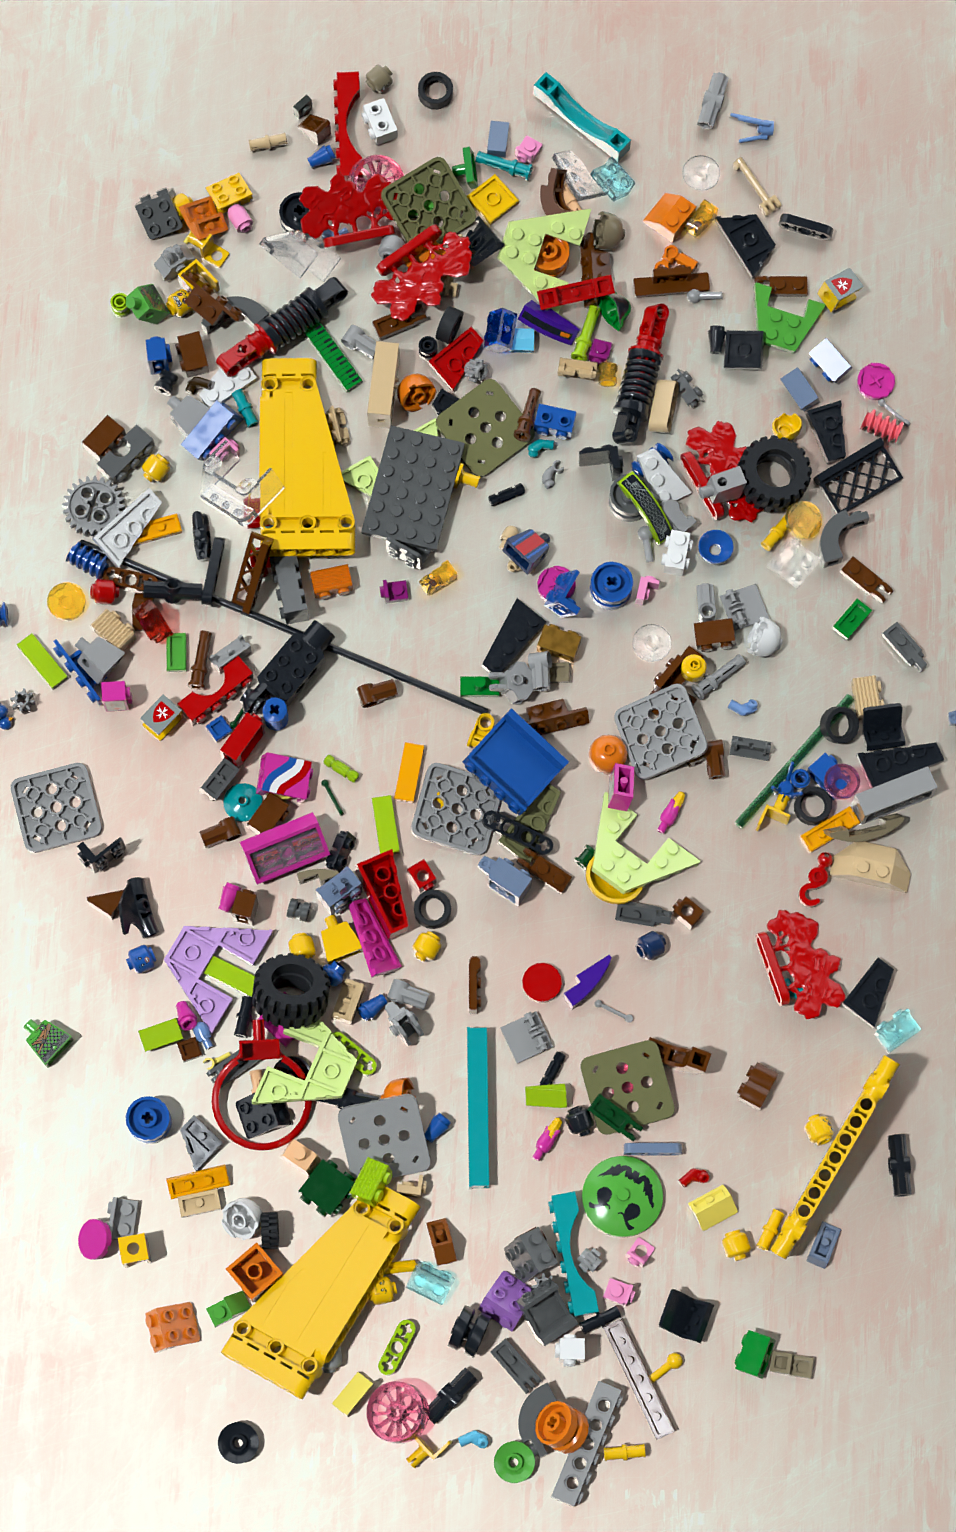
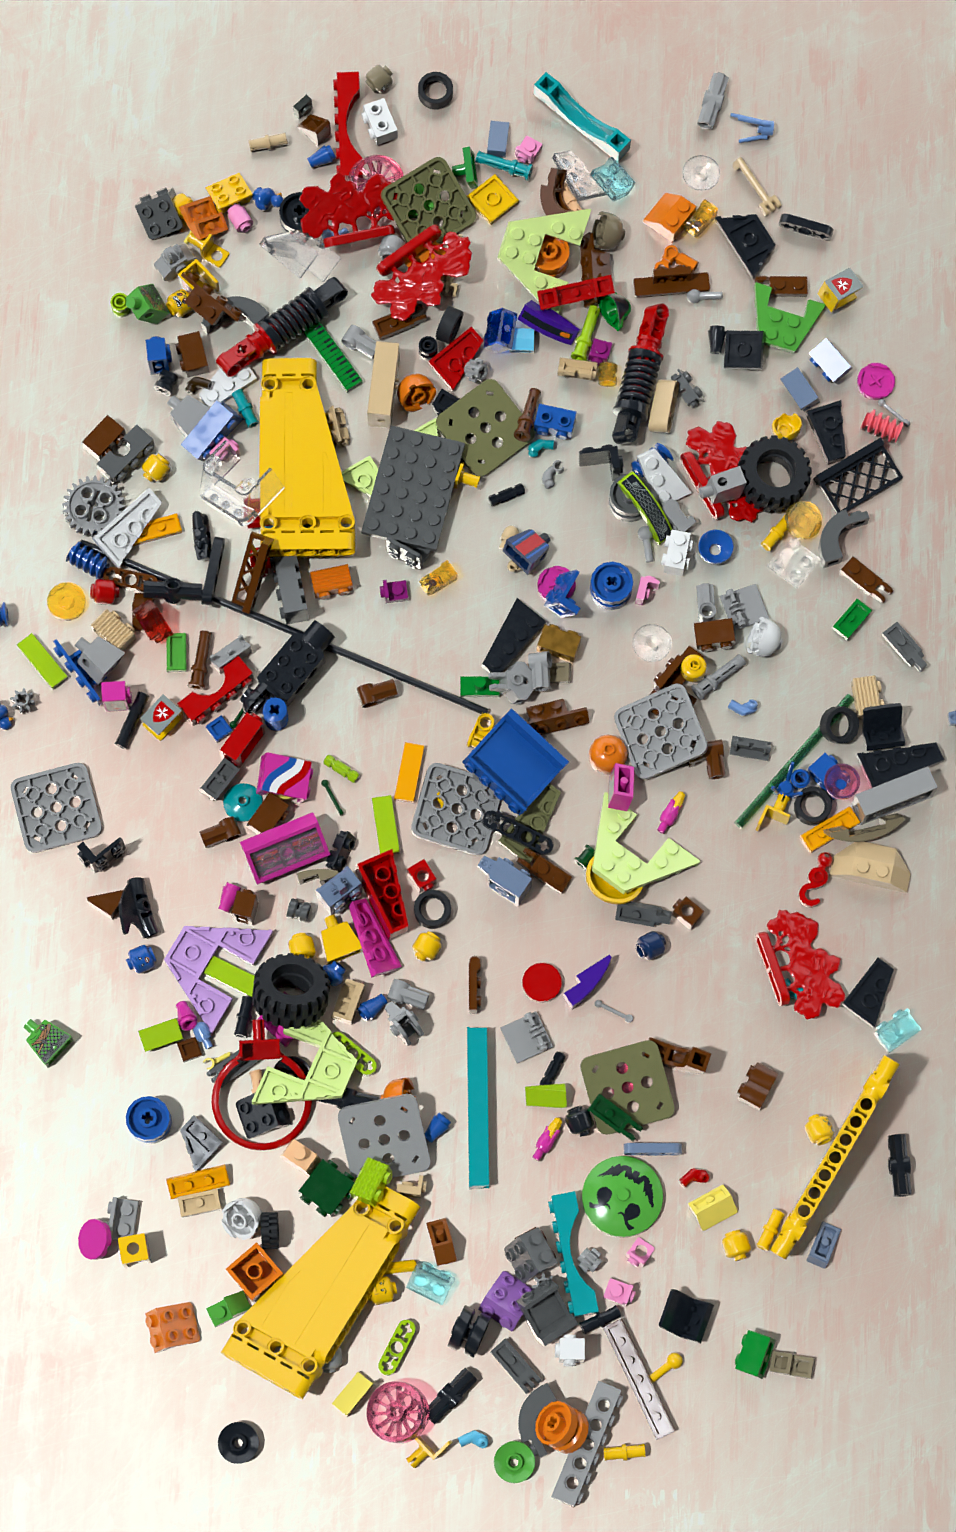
(130, 723): none -> black pin
(265, 197): none -> blue animal
(483, 242): black wing -> none

